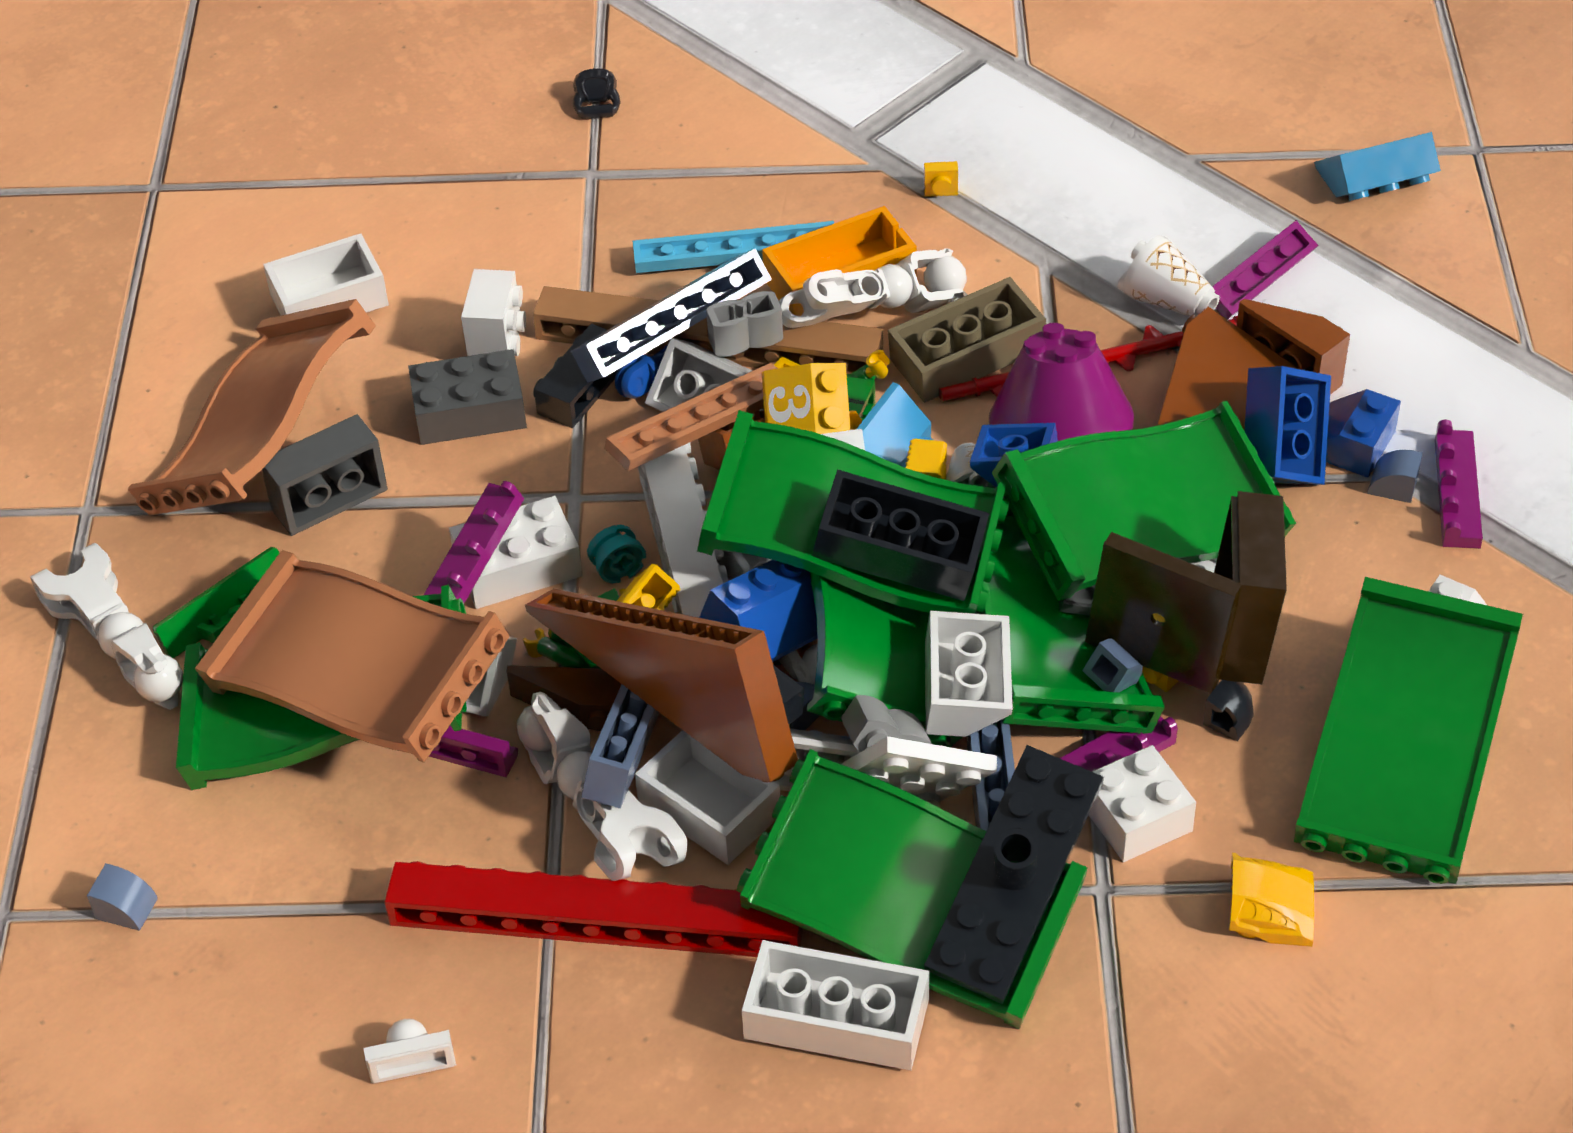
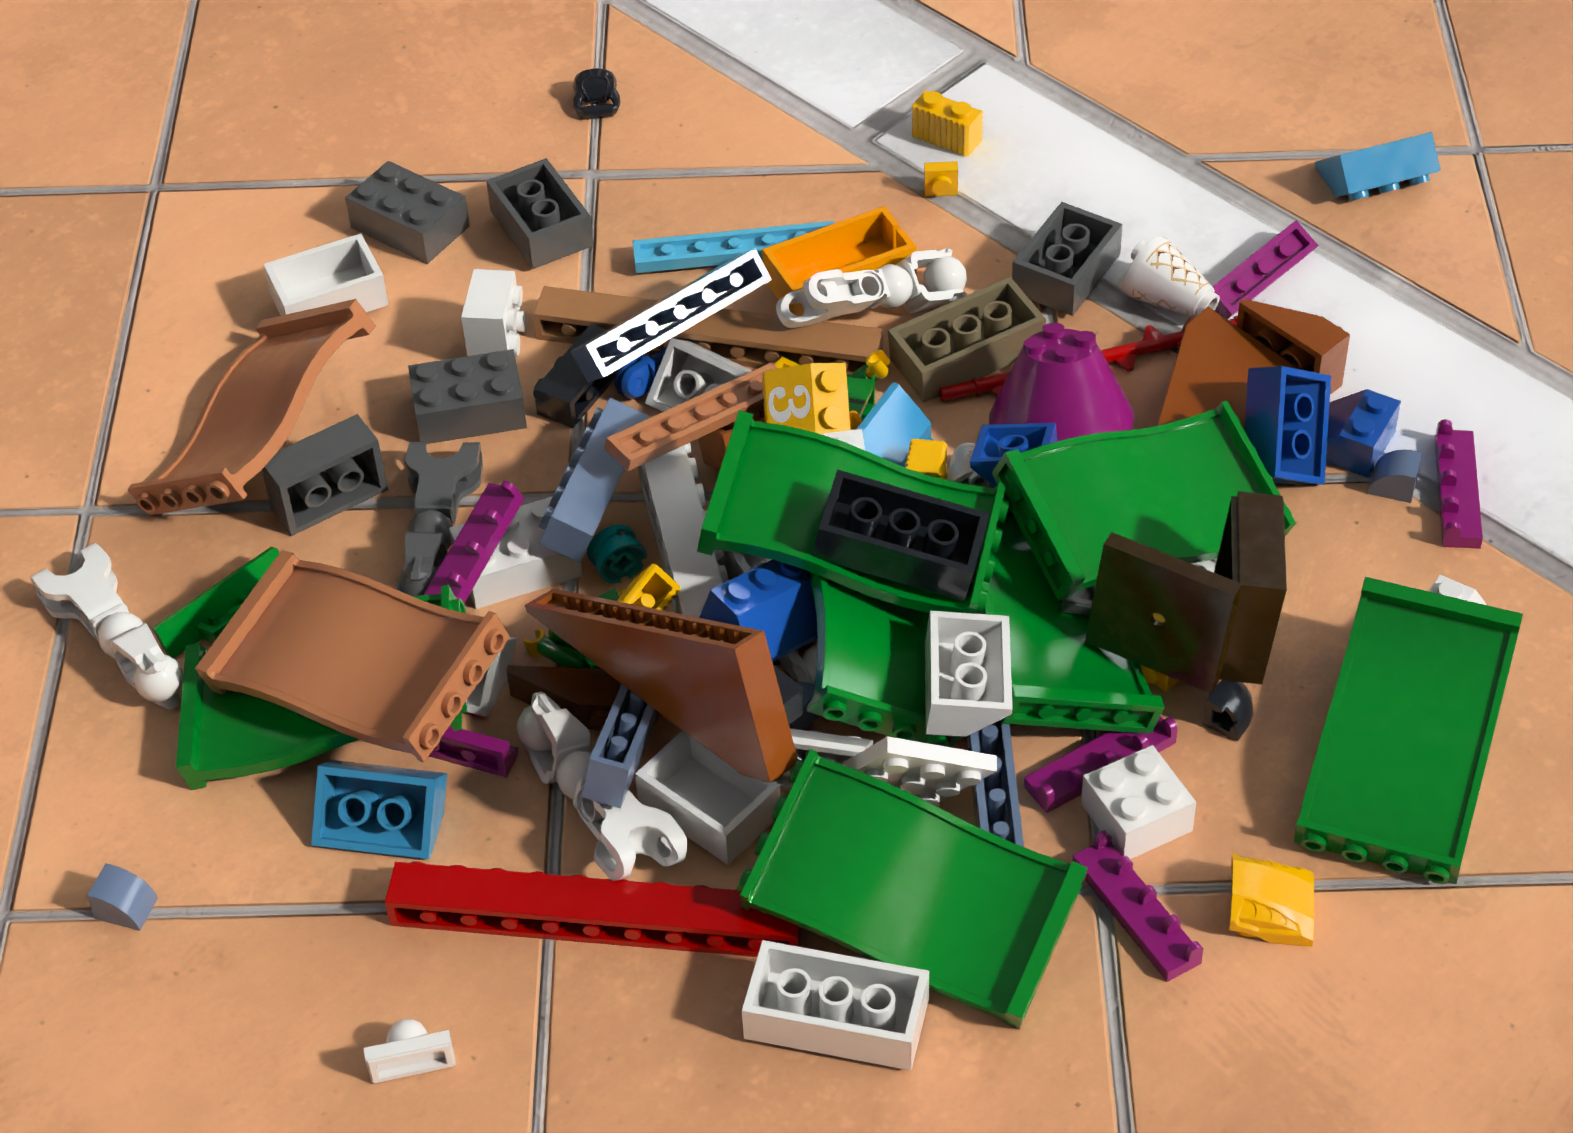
(378, 808): none -> dark azure slope
(407, 212): none -> dark grey brick
(438, 490): none -> dark grey piece
(540, 213): none -> dark grey brick
(587, 484): none -> sand blue brick
(744, 323): light grey brick -> none
(871, 721): light grey brick -> none
(946, 123): none -> yellow brick
(1006, 900): black plate -> none
(1067, 258): none -> dark grey brick
(1112, 667): sand blue brick -> none
(1138, 909): none -> magenta hinge

